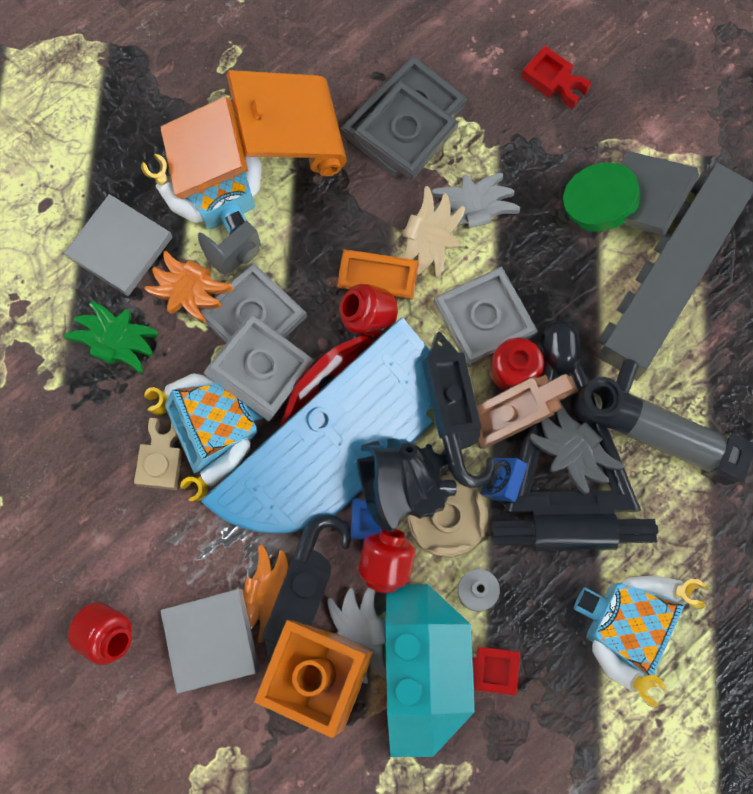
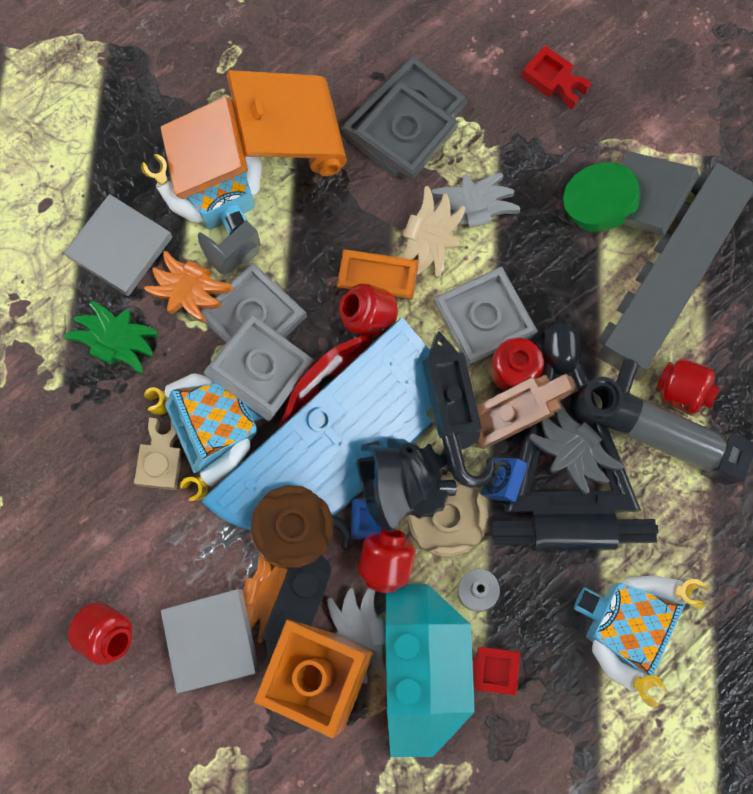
(291, 527): none -> reddish brown tile
(687, 386): none -> red head

